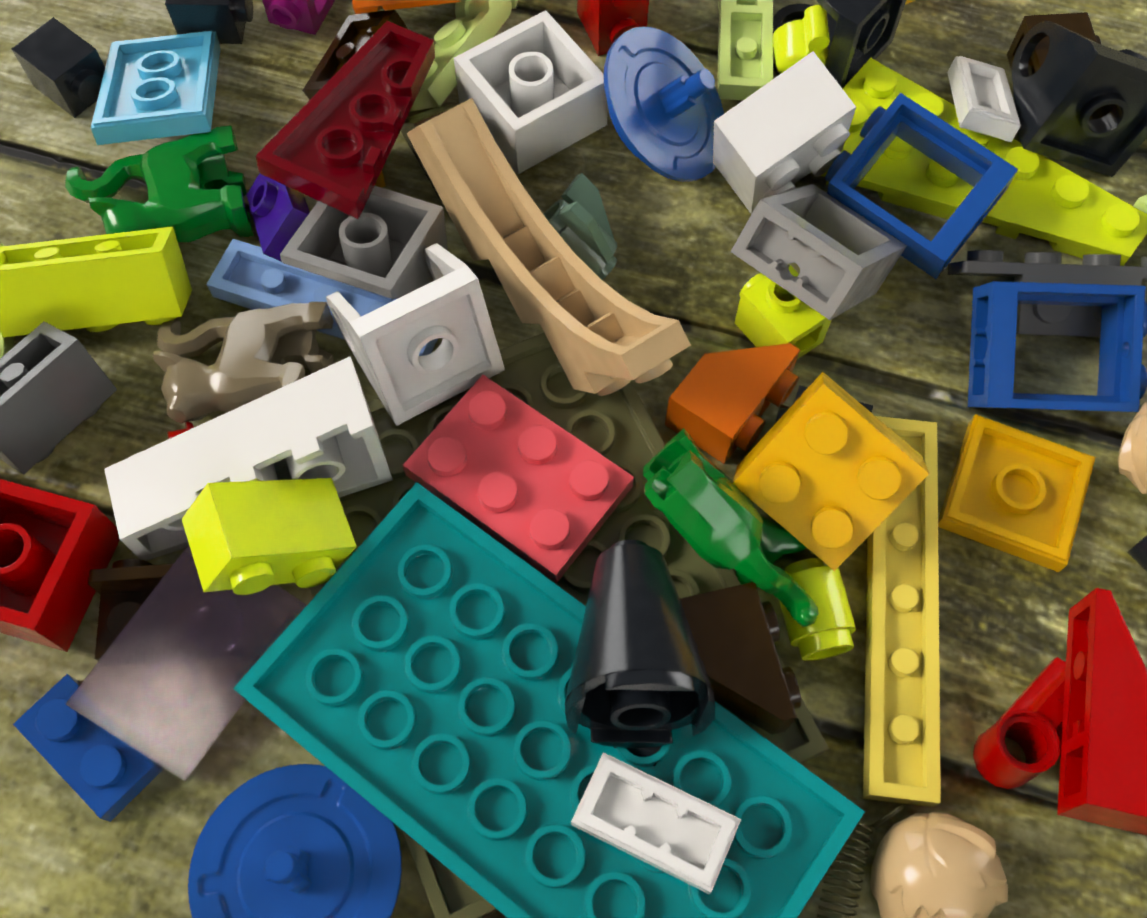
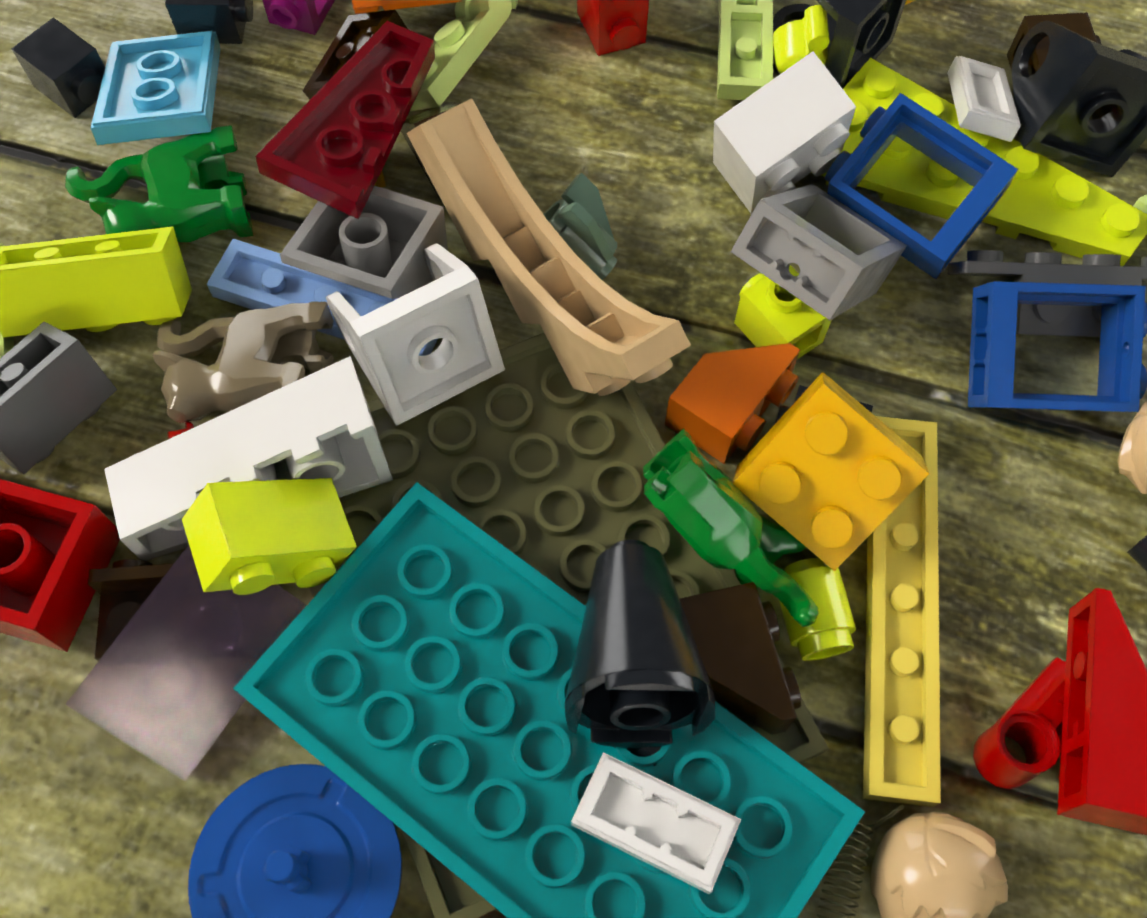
(84, 754): blue plate -> none
(276, 213): dark purple plate -> none
(519, 477): coral plate -> none
(533, 90): white brick -> none
(662, 103): blue piece -> none
(1017, 493): yellow tile -> none

